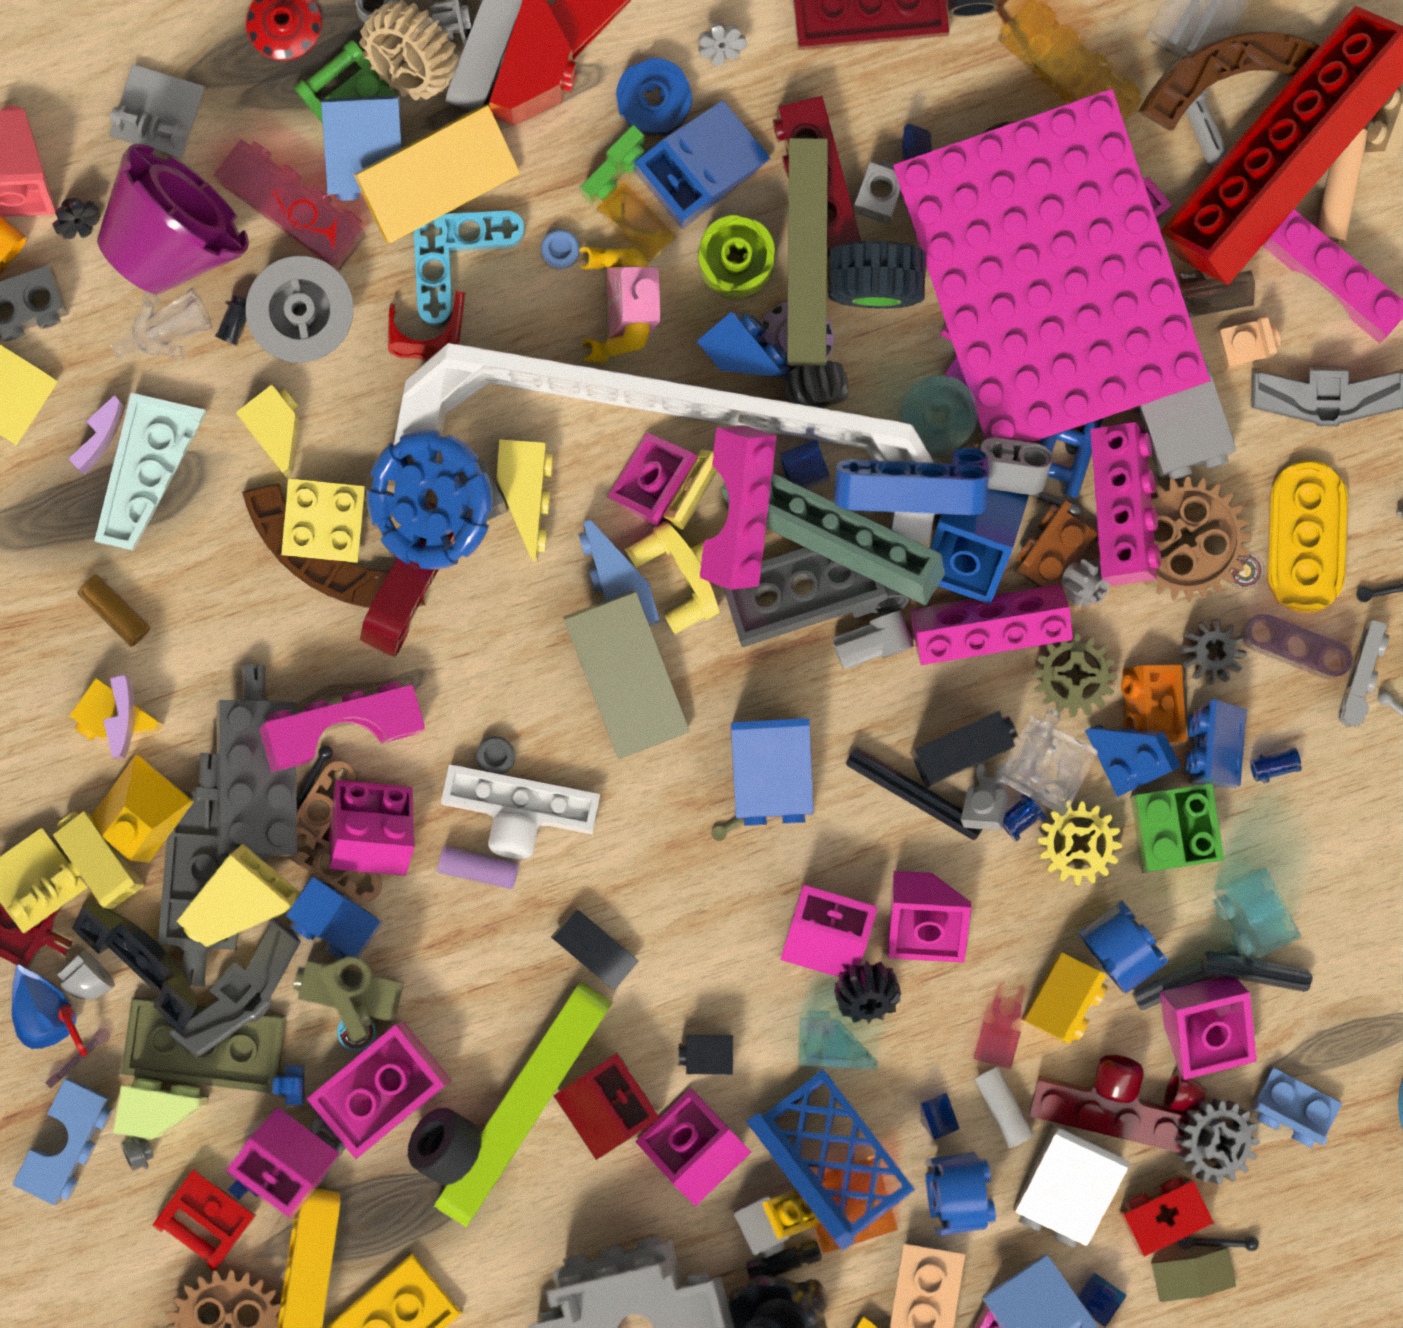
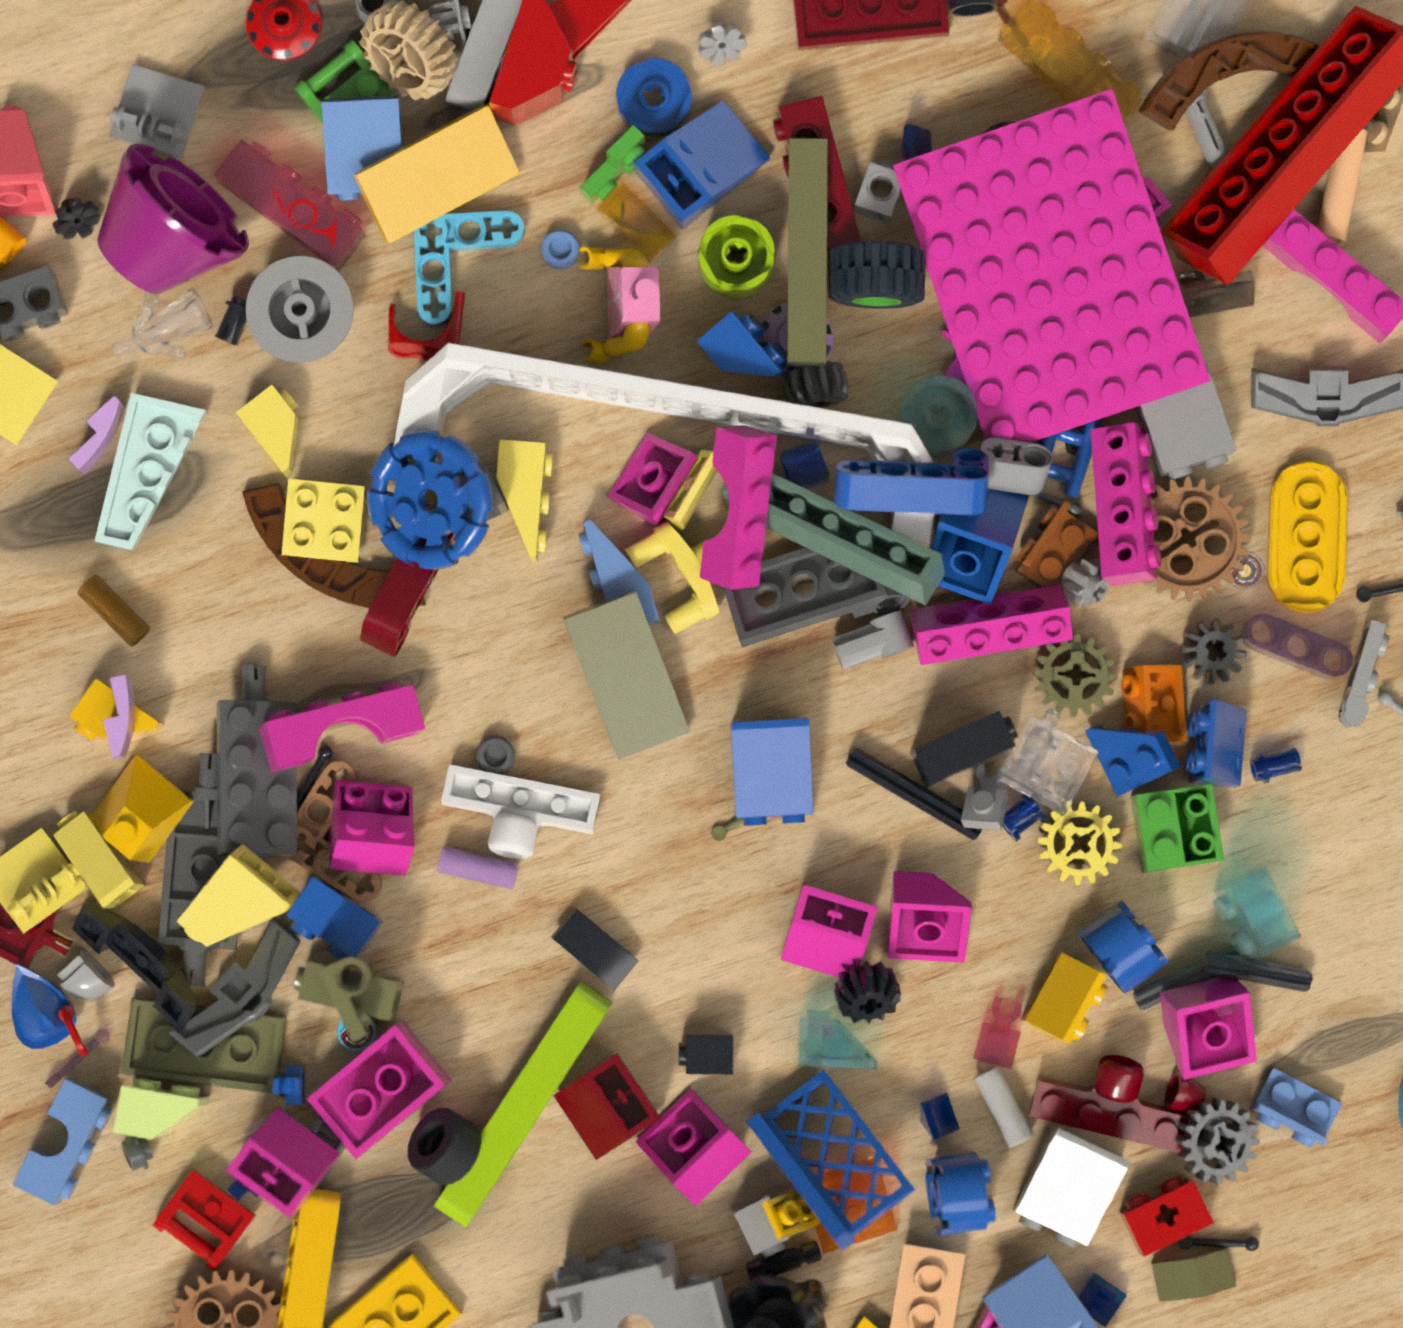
(1249, 342): light nougat bracket -> none

